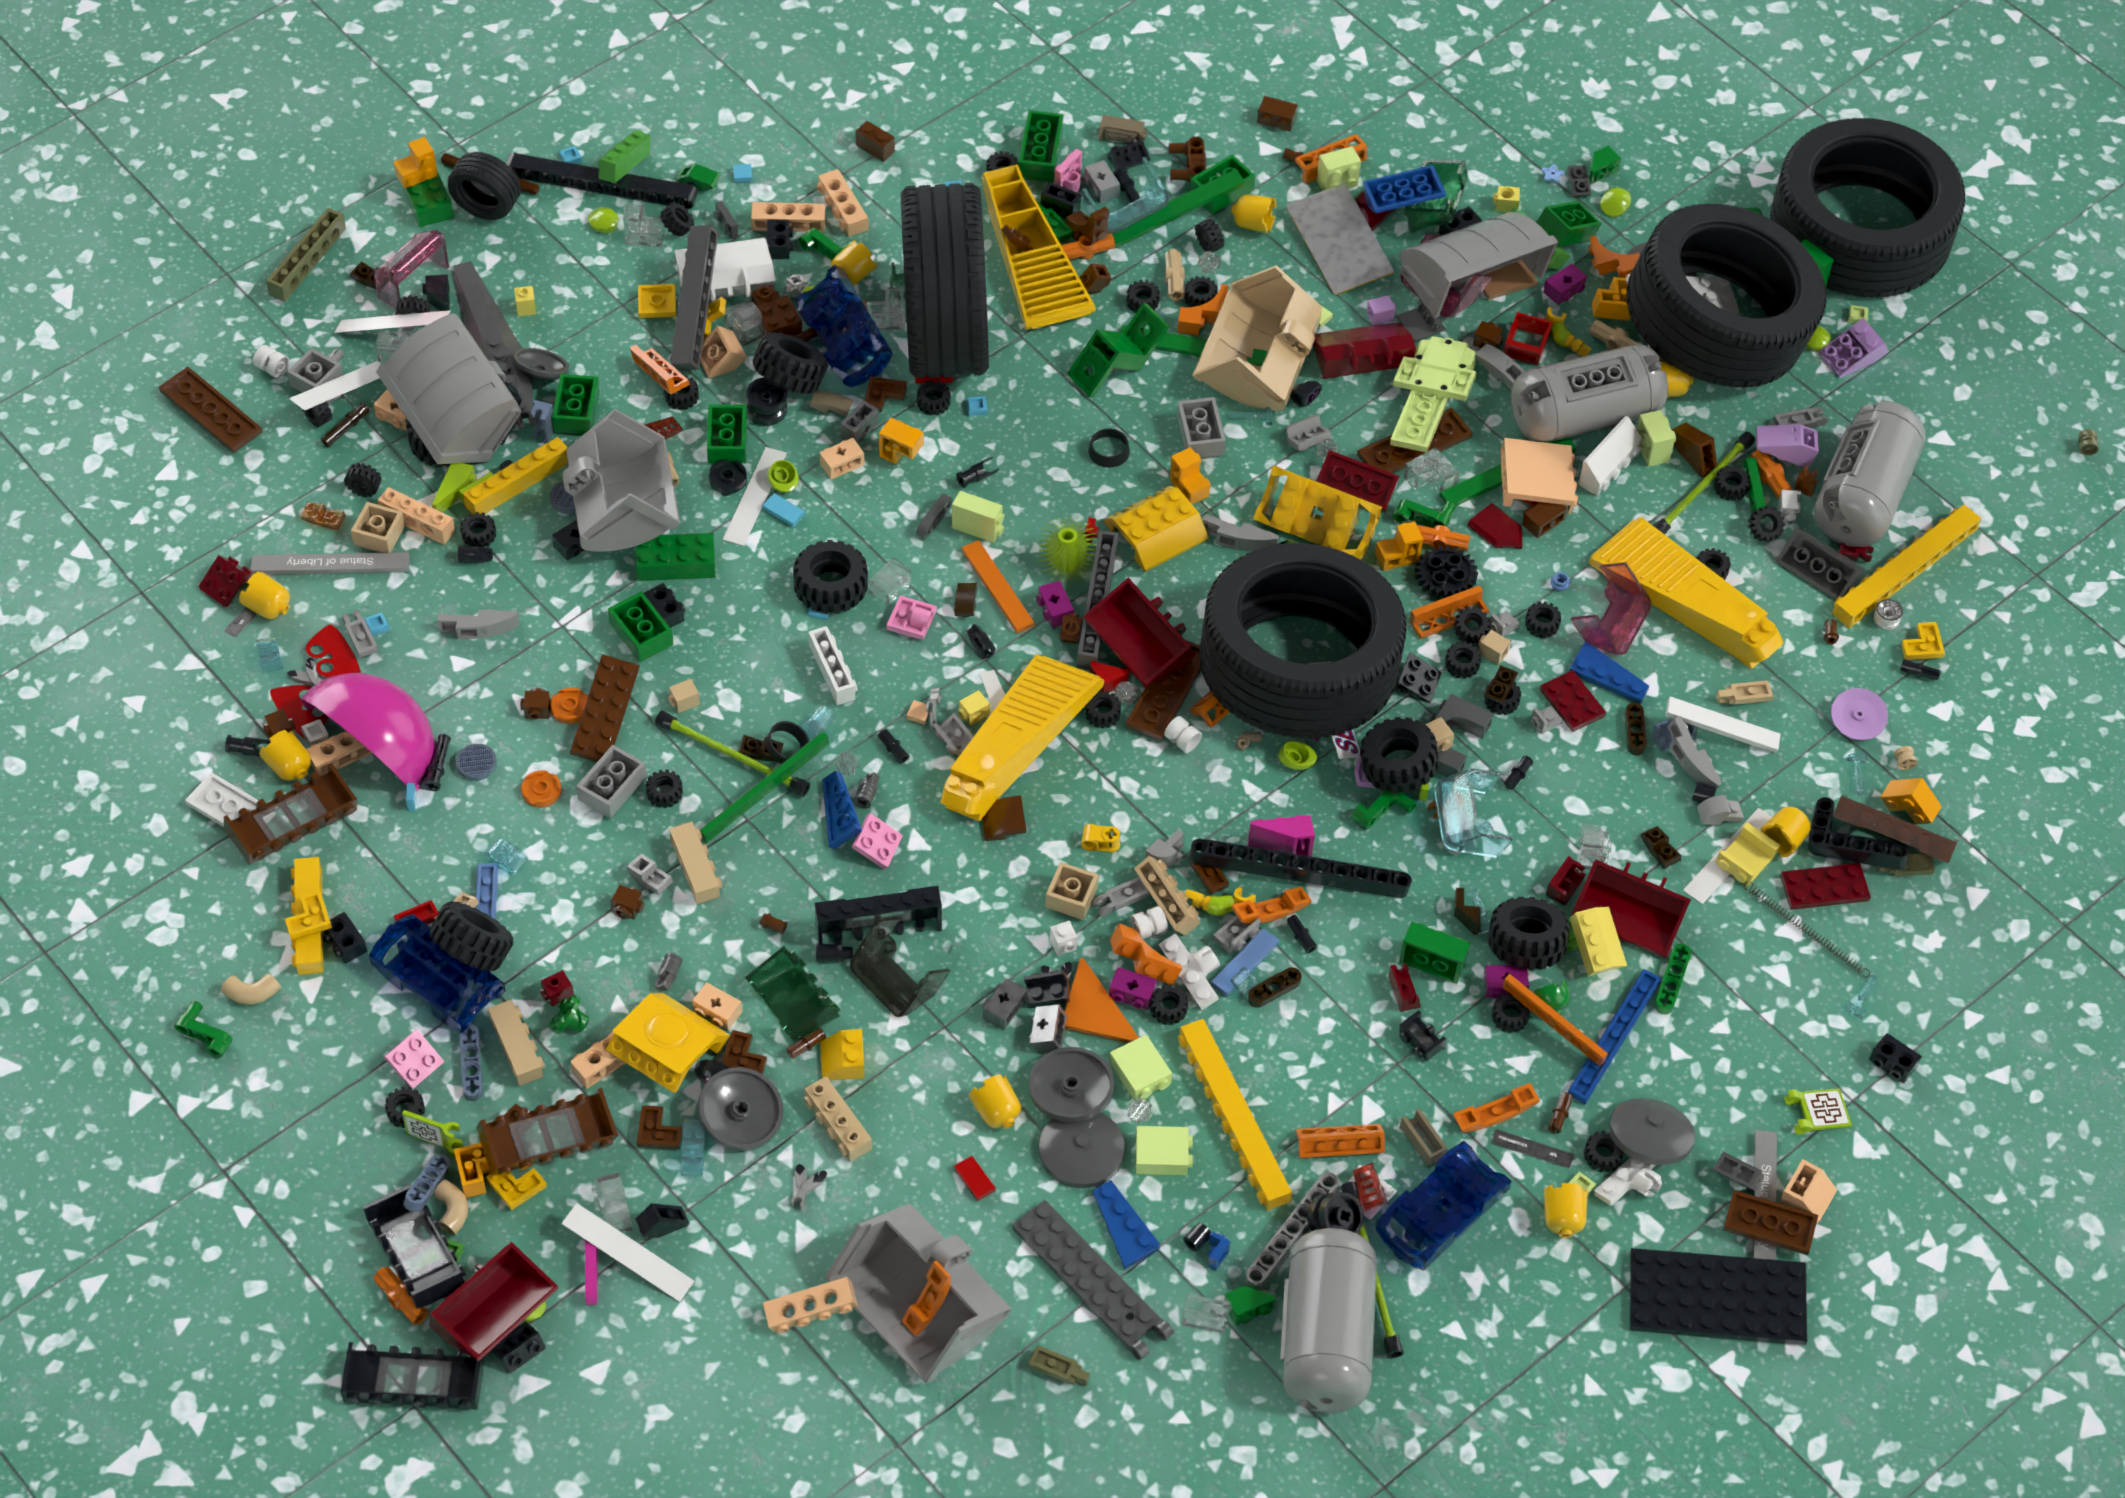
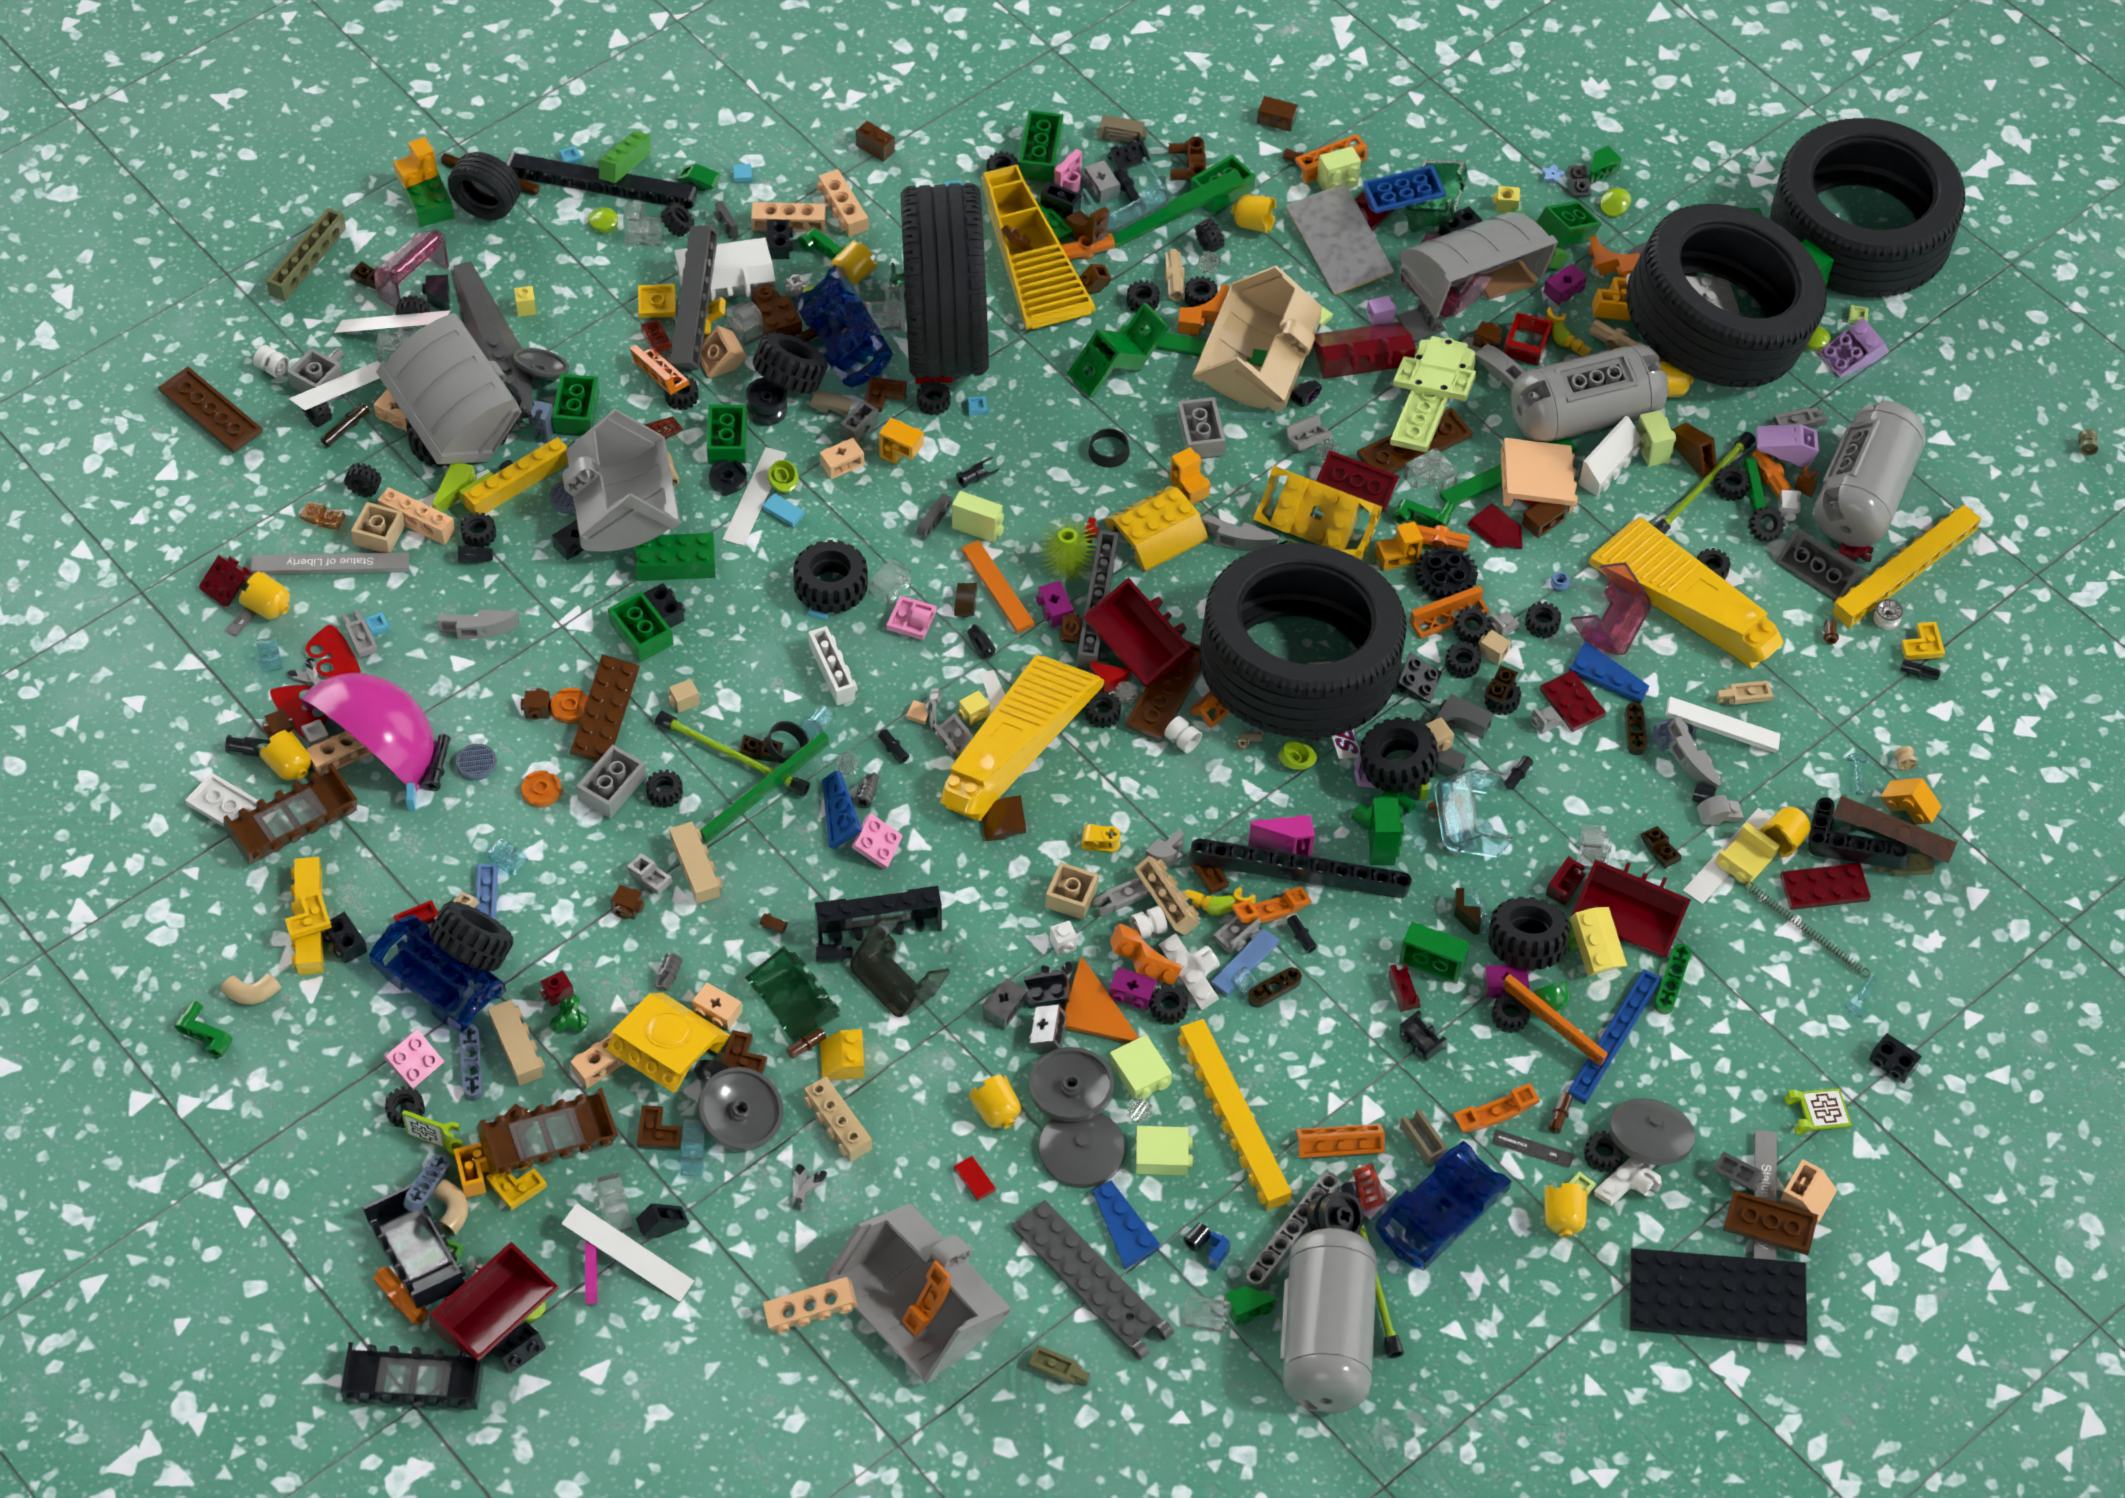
(653, 326): none -> clear red slope
(1385, 831): none -> green brick
(1859, 714): lavender piece -> none

